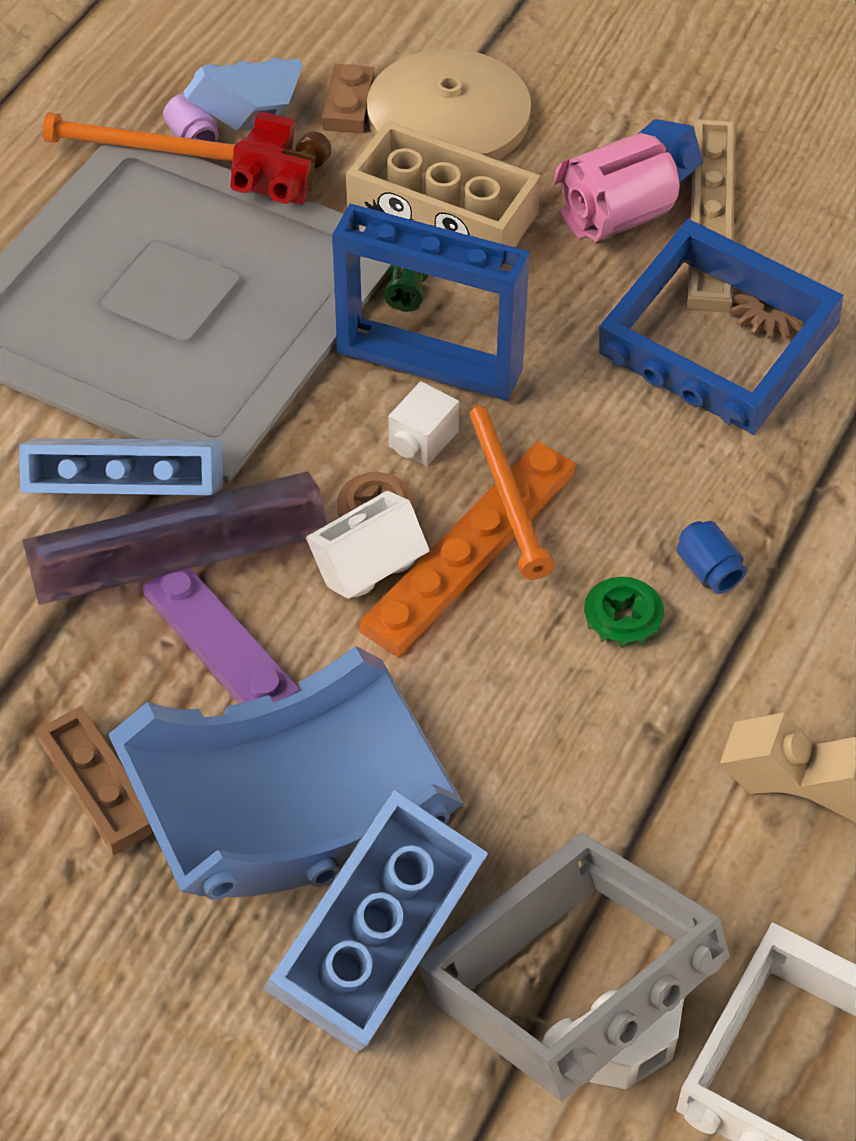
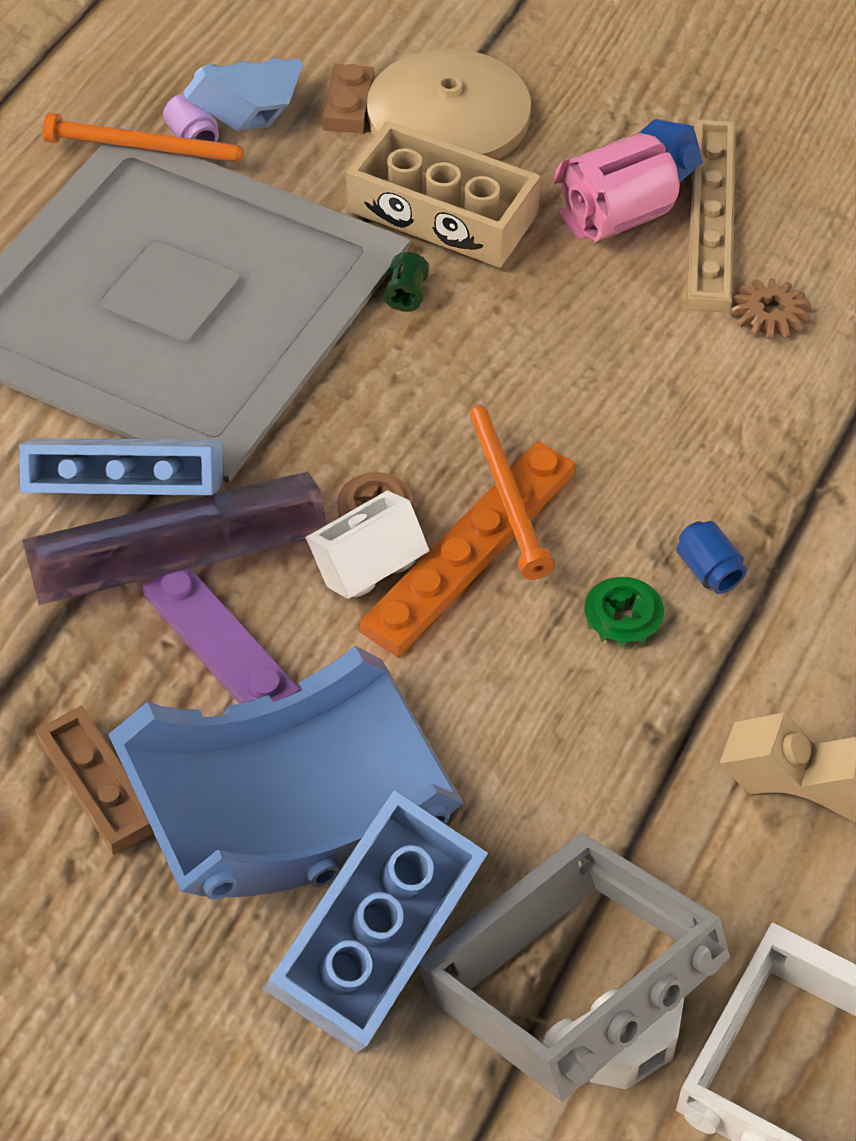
(271, 167): red hips -> none
(423, 423): white brick -> none
(441, 255): blue window -> none
(748, 272): blue window -> none

